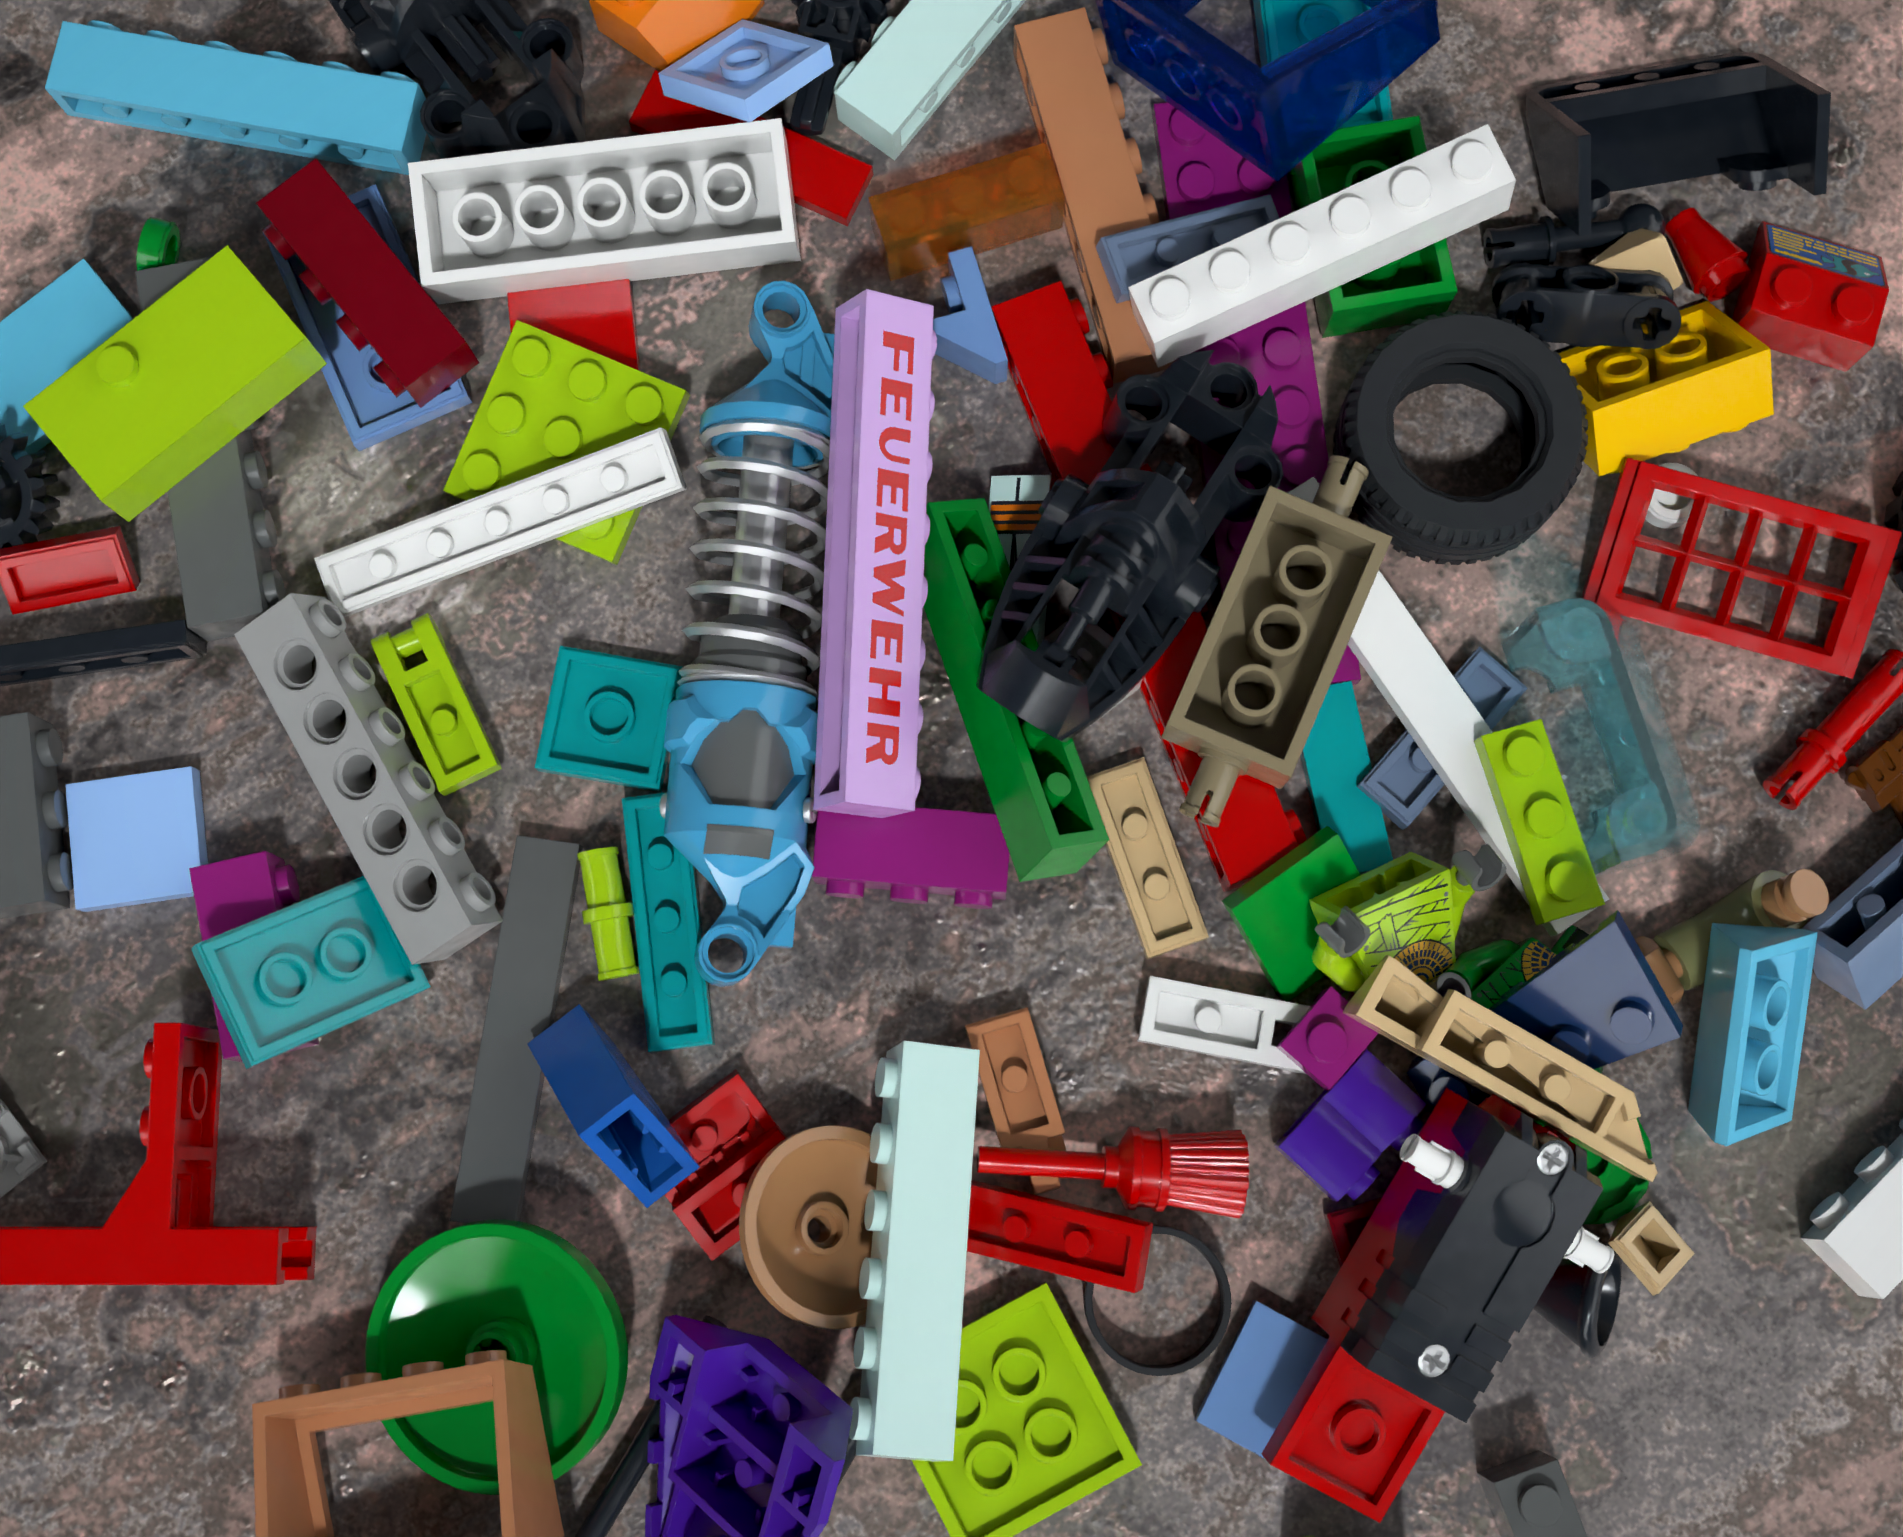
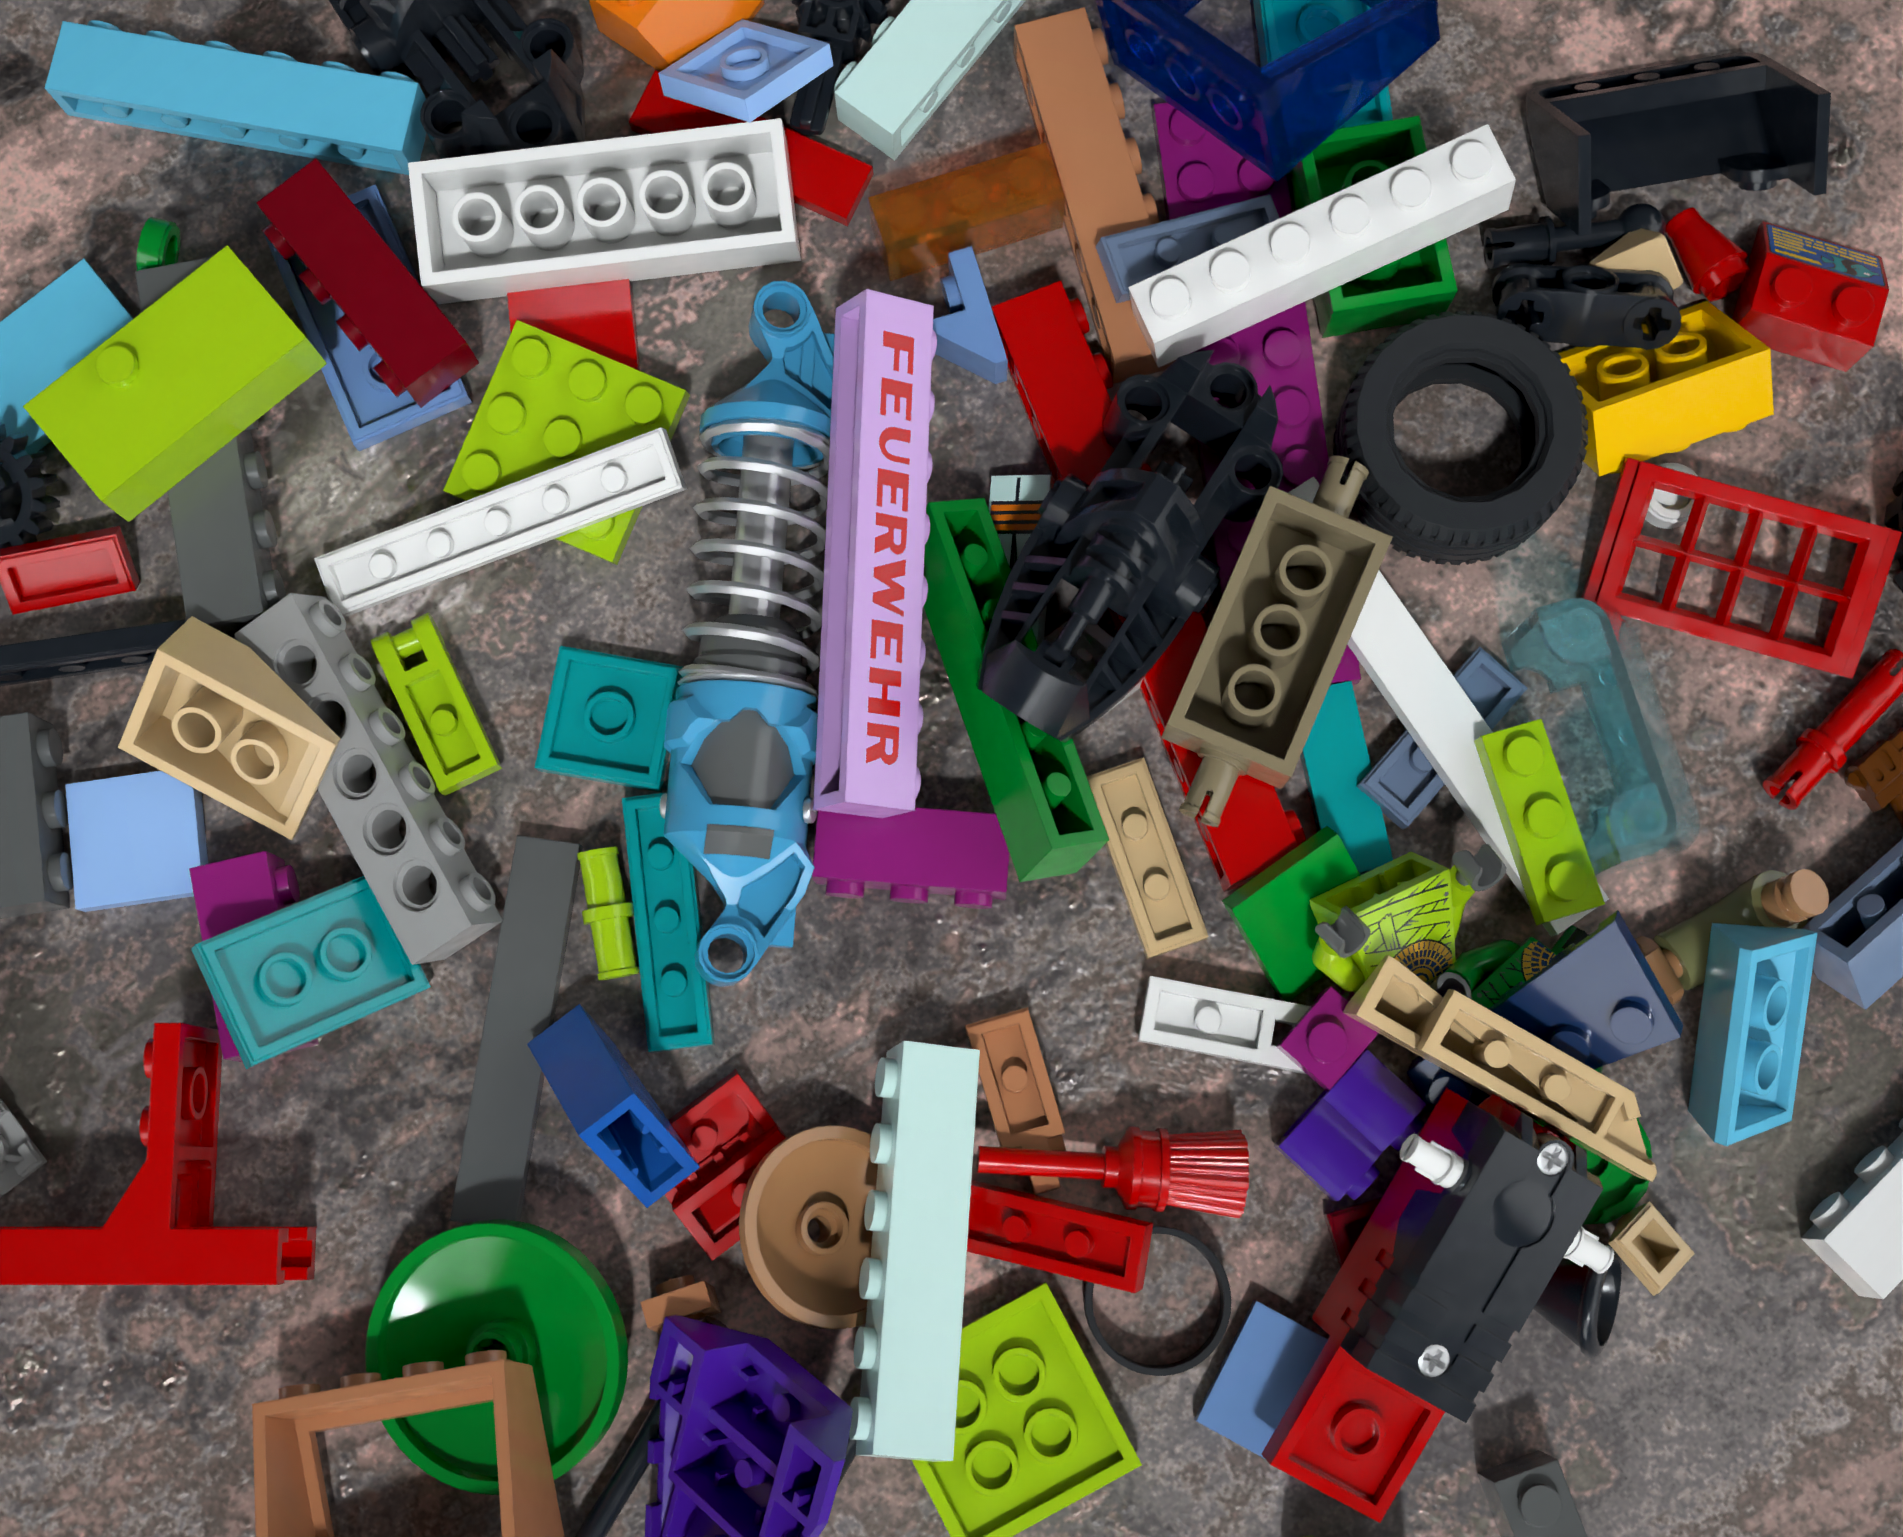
(230, 728): none -> tan slope
(682, 1298): none -> nougat plate

